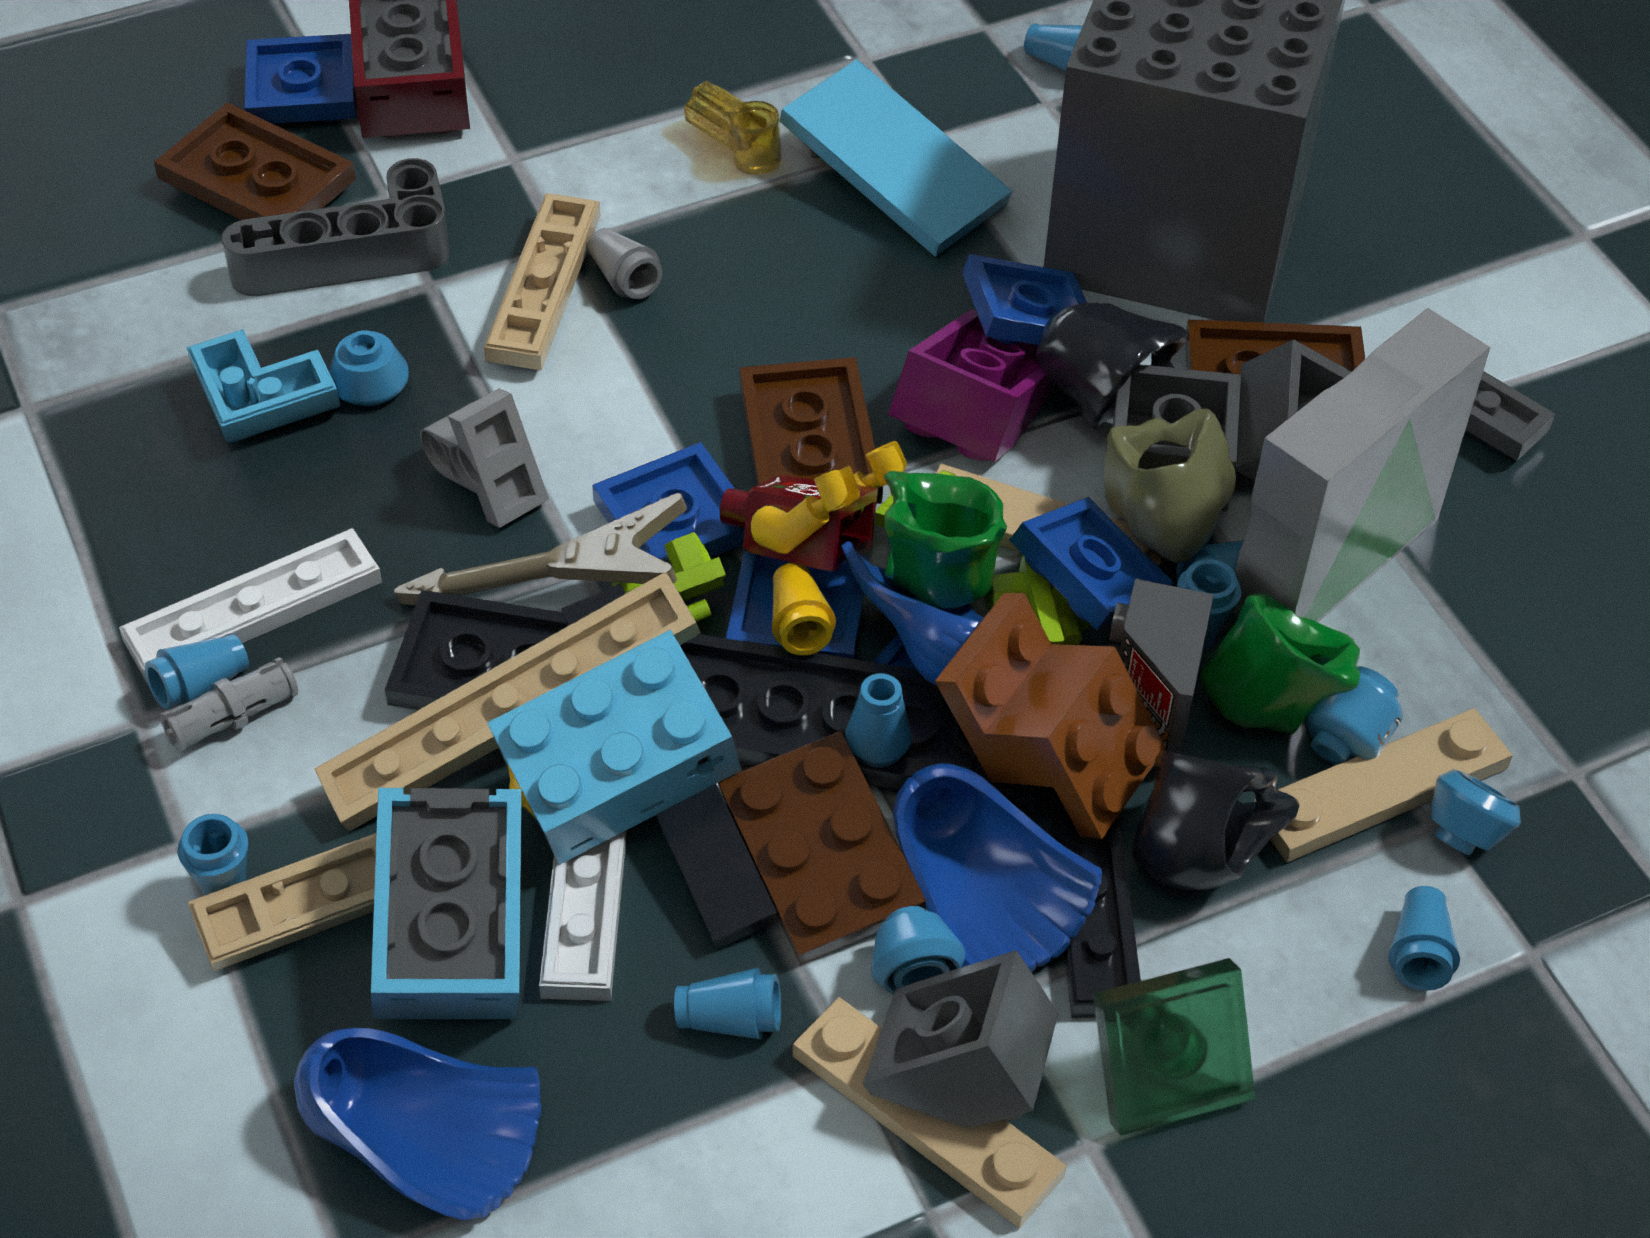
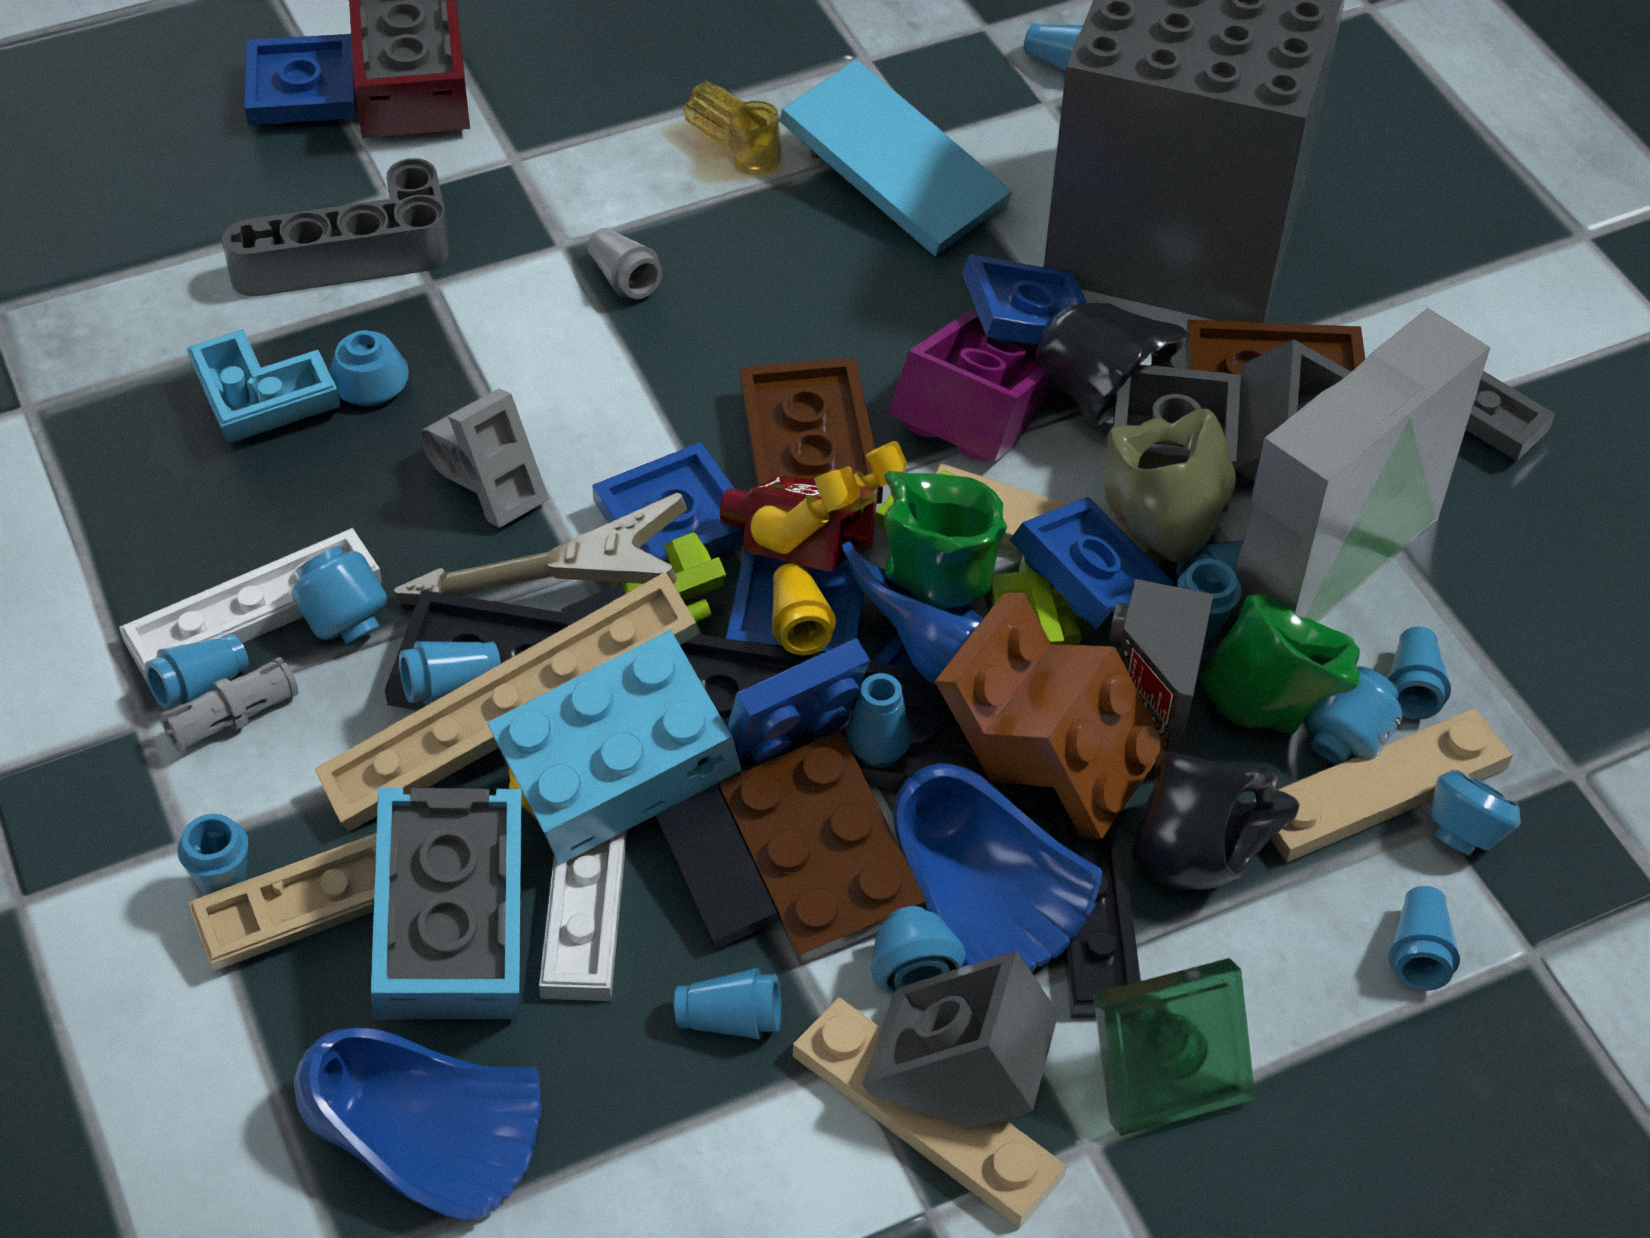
(253, 167): reddish brown plate -> none
(339, 595): none -> dark azure head
(441, 667): none -> dark azure cone
(542, 282): tan plate -> none
(797, 702): none -> blue plate
(1419, 674): none -> dark azure cone

